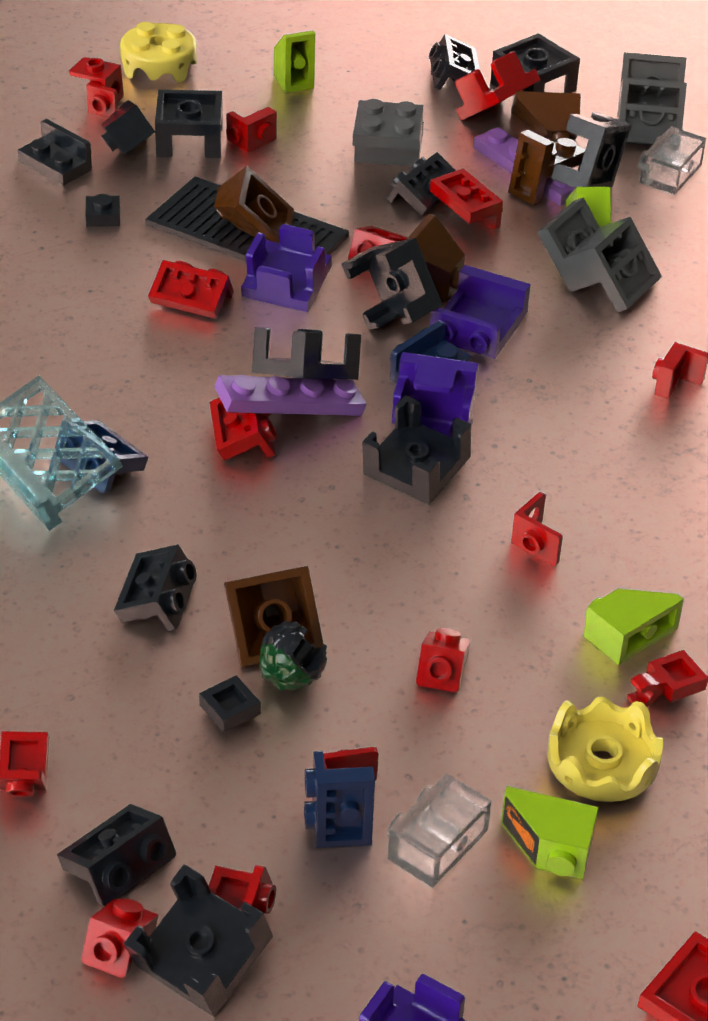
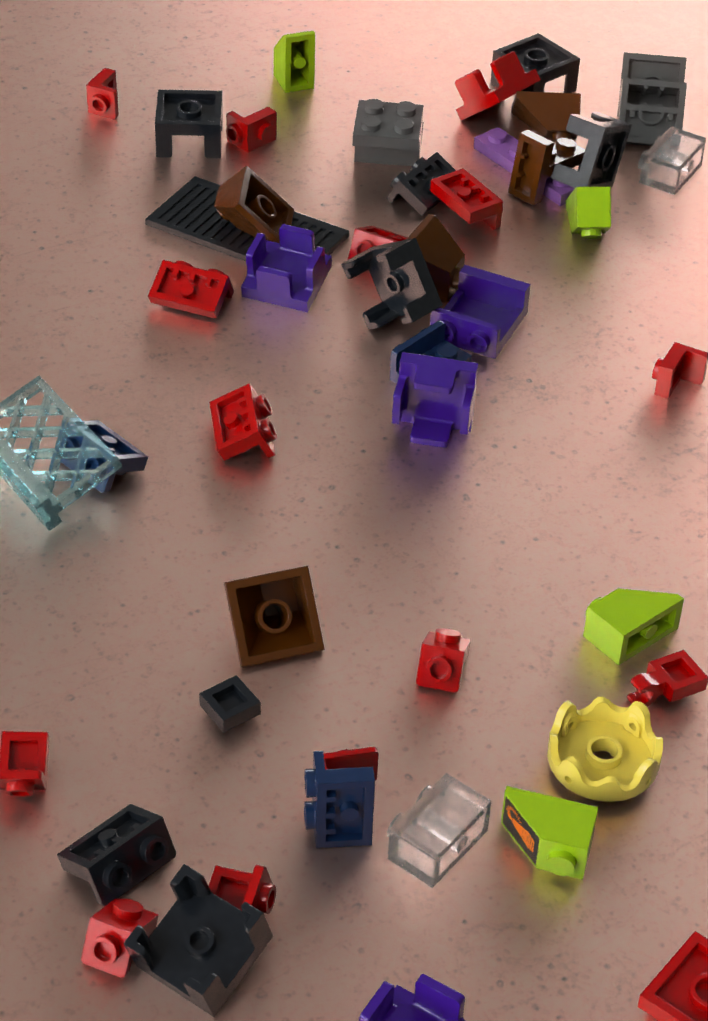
(57, 154): black bracket -> none
(99, 71): red bracket -> none
(102, 210): black plate -> none
(126, 128): black slope -> none
(158, 50): light yellow plate -> none
(158, 586): black bracket -> none
(289, 395): medium lavender plate -> none
(289, 658): piece -> none
(306, 356): black panel -> none
(416, 456): black panel -> none
(451, 59): black bracket -> none
(533, 535): red bracket -> none
(600, 254): dark grey bracket -> none

